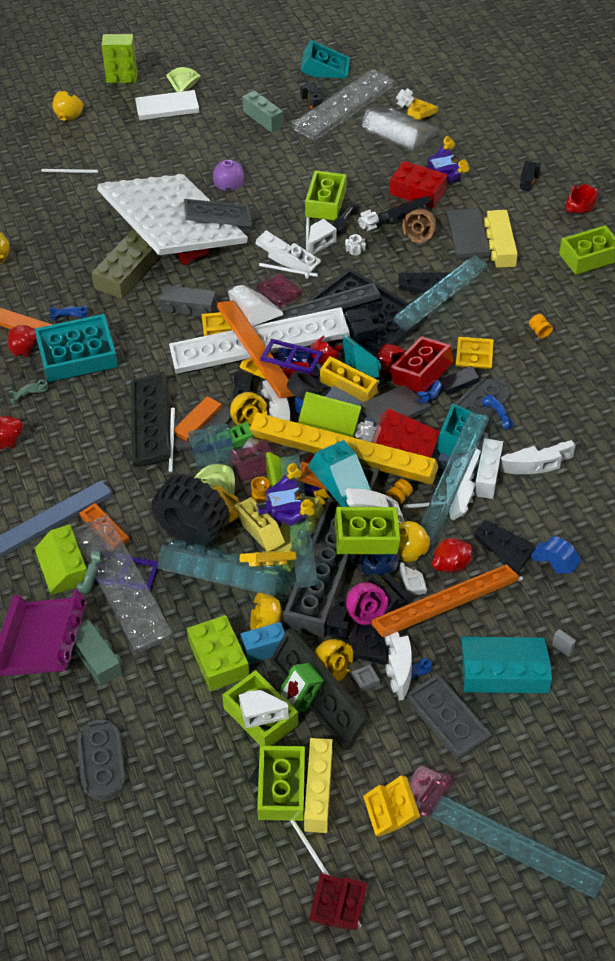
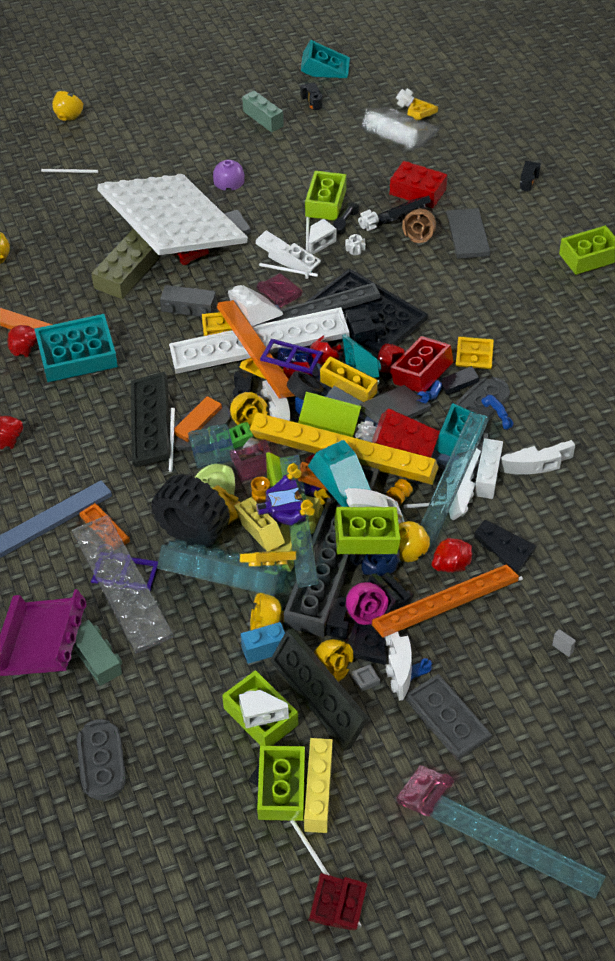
(39, 387): sand green arm -> none
(61, 560): lime slope -> none
(80, 312): blue arm -> none
(86, 586): sand green arm -> none
(119, 58): lime brick -> none
(167, 105): white tile -> none
(183, 78): yellowish green hat -> none
(217, 212): dark grey tile -> none
(218, 652): lime brick -> none
(301, 686): bright green brick -> none
(343, 104): clear plate -> none
(391, 806): yellow slope -> none
(412, 580): white tile -> none
(420, 281): black wing -> none
(440, 292): clear light blue tile -> none
(446, 163): torso -> none
(501, 238): light yellow brick -> none
(505, 665): teal slope -> none
(540, 326): light orange wheel -> none
(559, 554): blue brick -> none
(581, 199): red hair -> none

